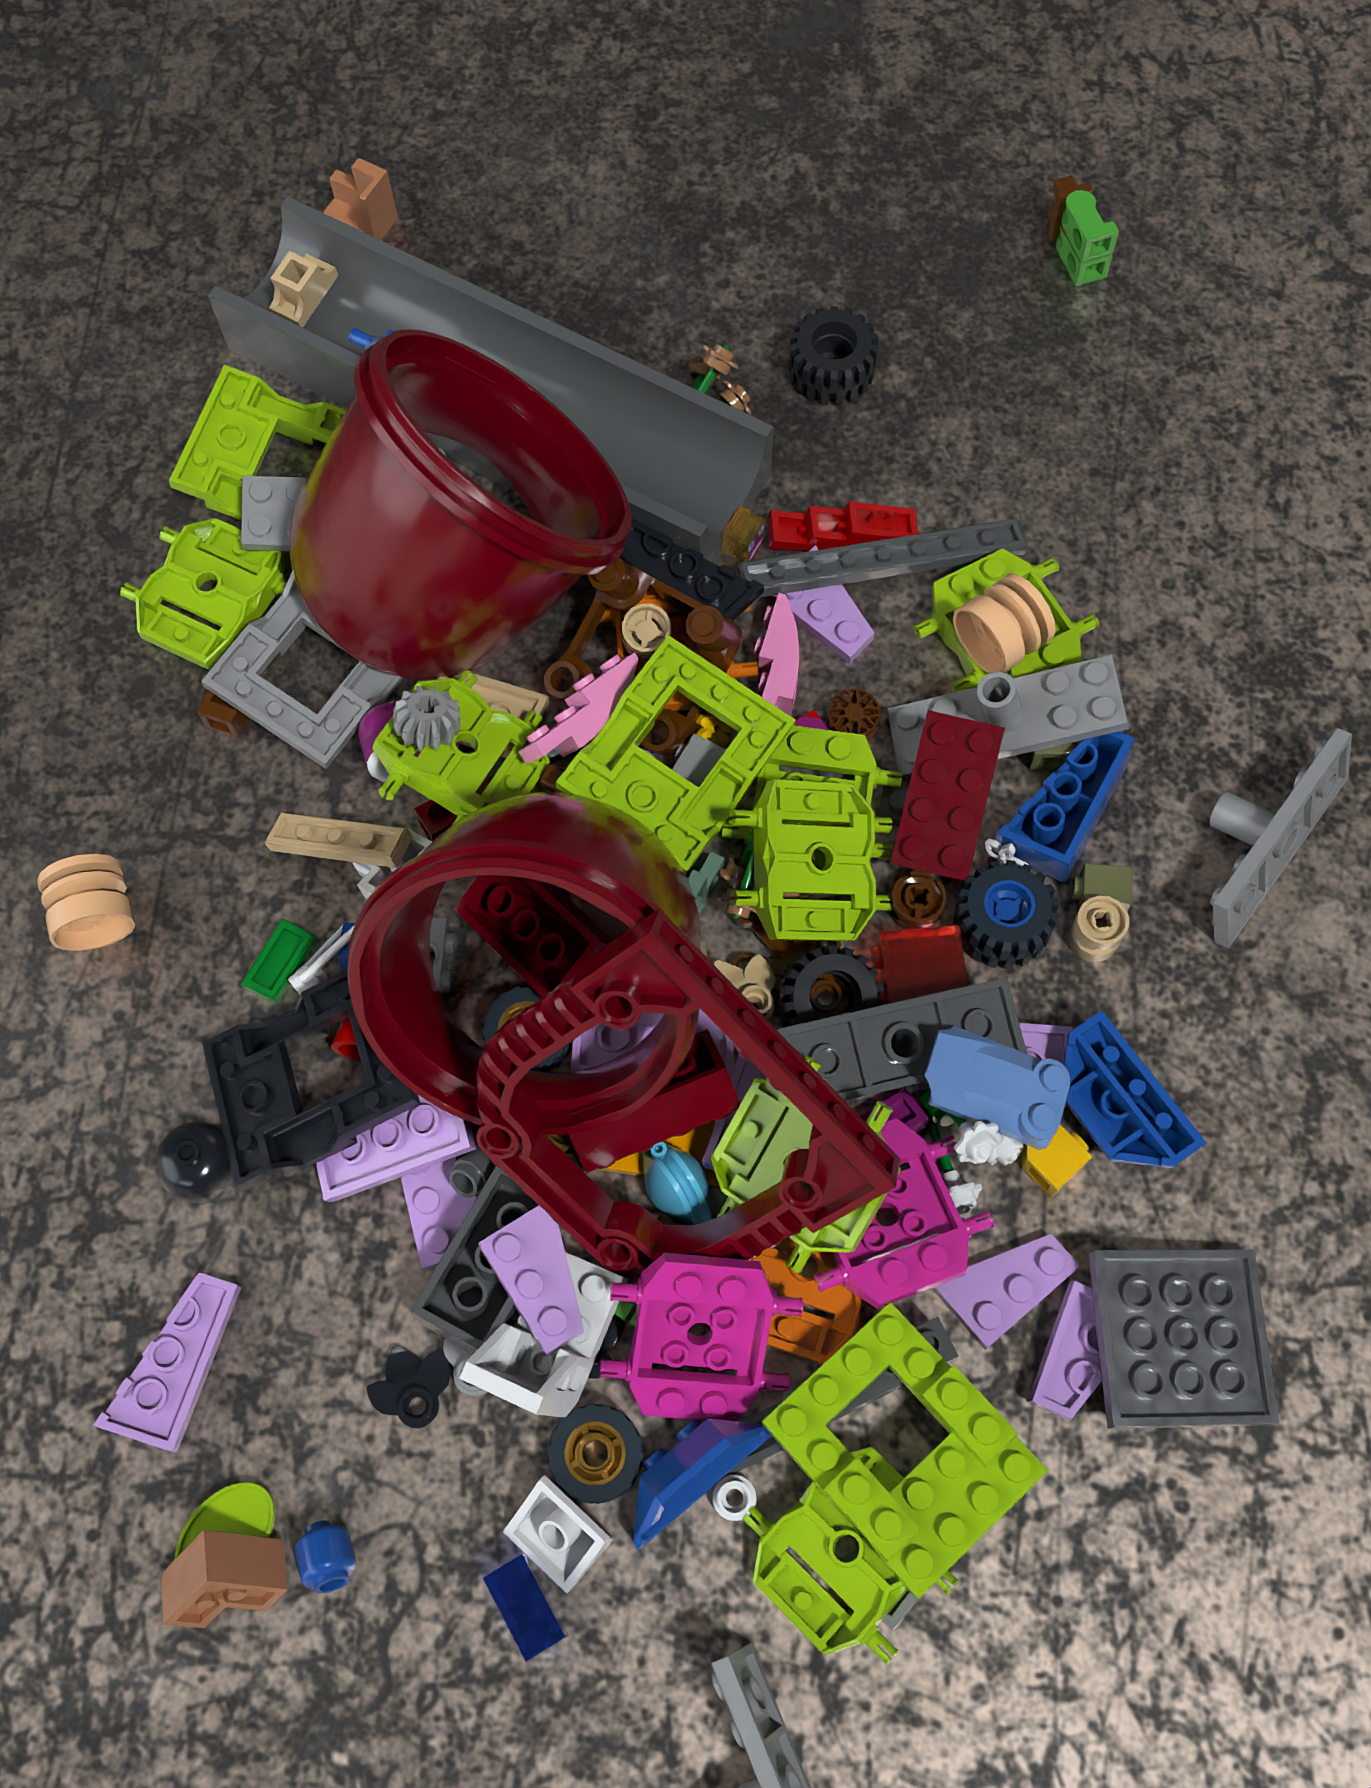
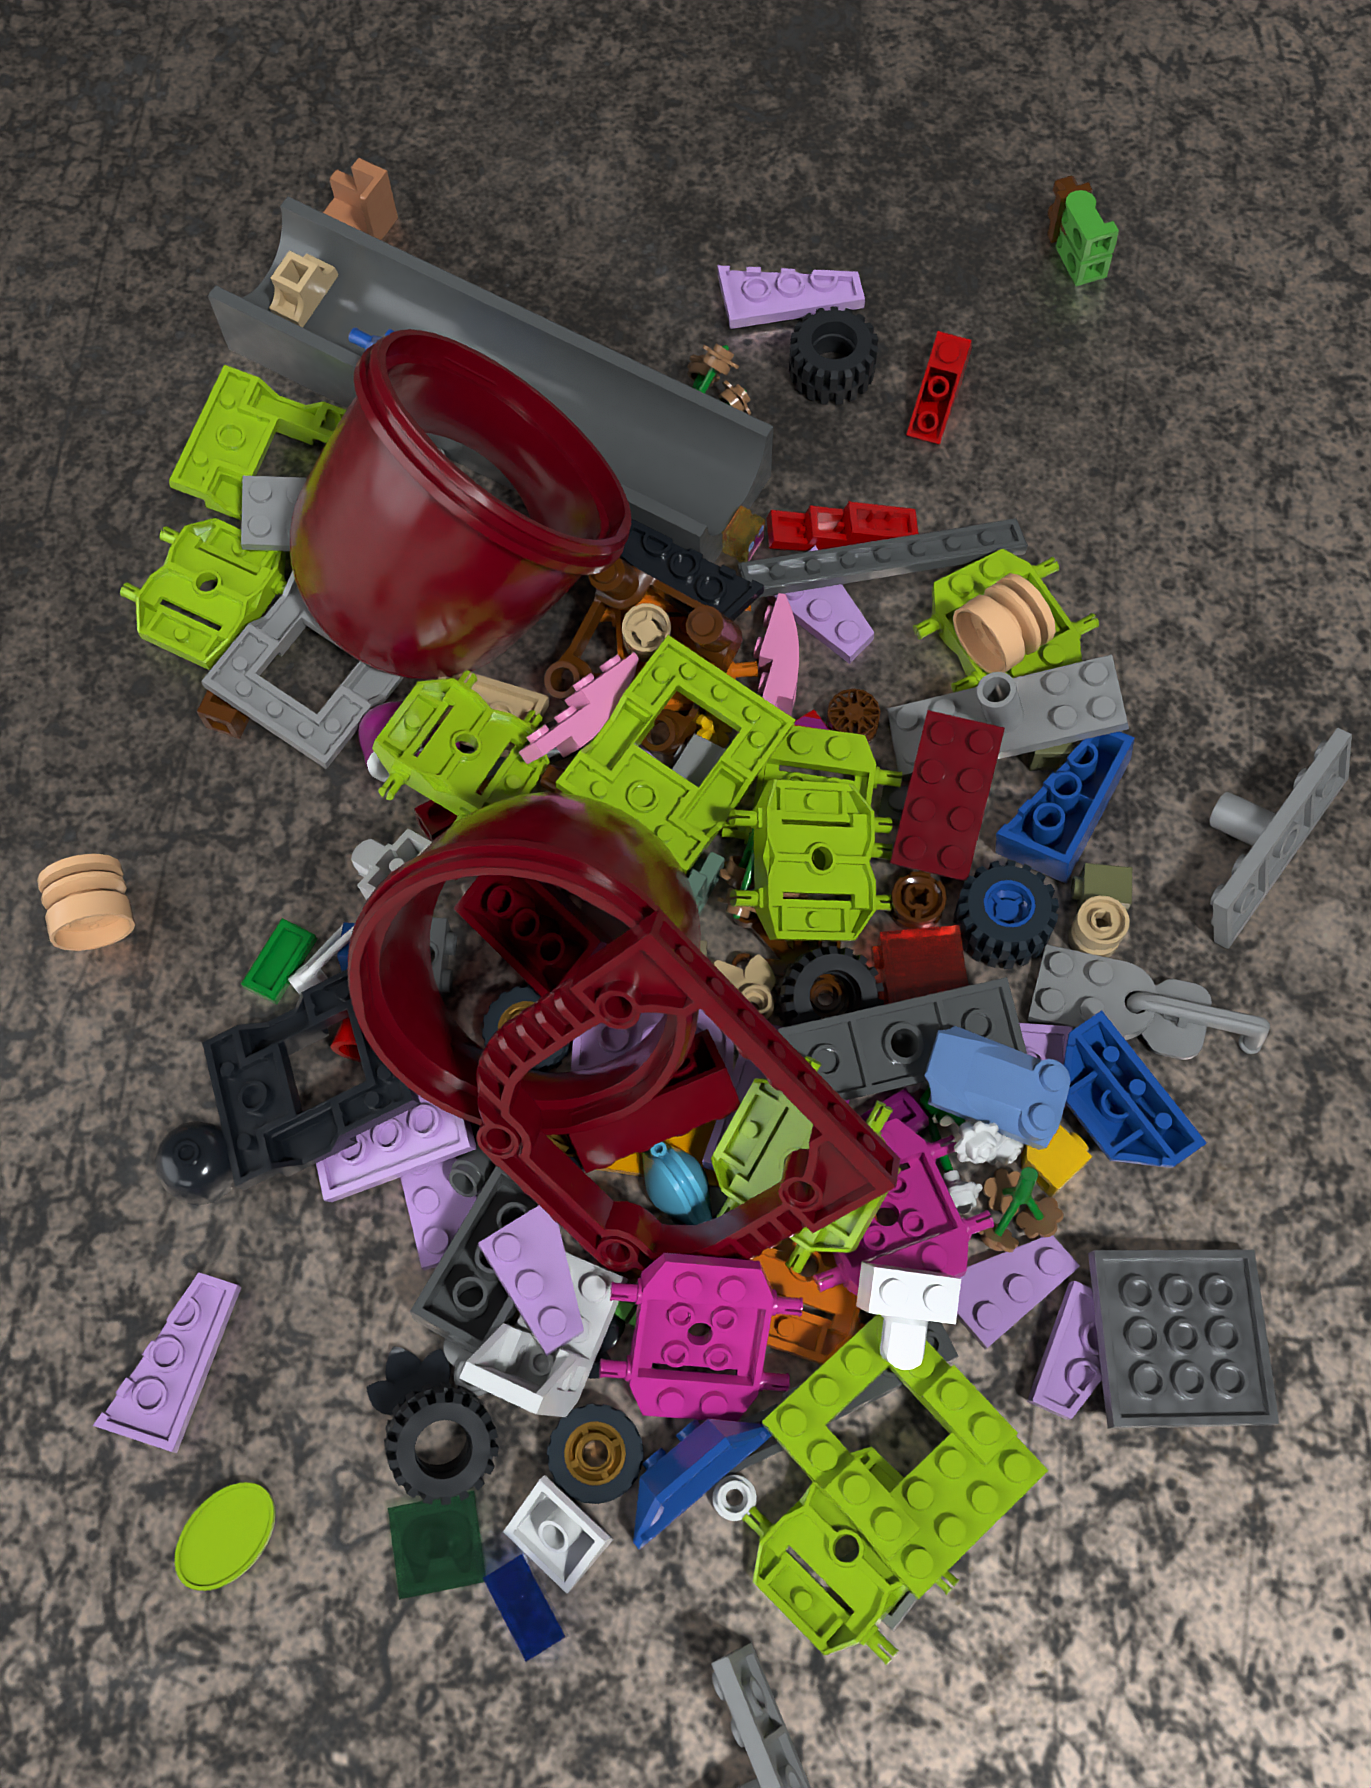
(222, 1573): nougat panel -> none
(325, 1557): blue head -> none
(339, 840): tan tile -> none
(426, 718): light grey gear -> none
(437, 1546): none -> clear green tile
(454, 1476): none -> black tyre
(771, 297): none -> lavender wing
(907, 1303): none -> white brick
(939, 387): none -> red slope
(1002, 853): white plant -> none
(1006, 1194): none -> medium nougat plant
(1167, 1016): none -> light grey plate

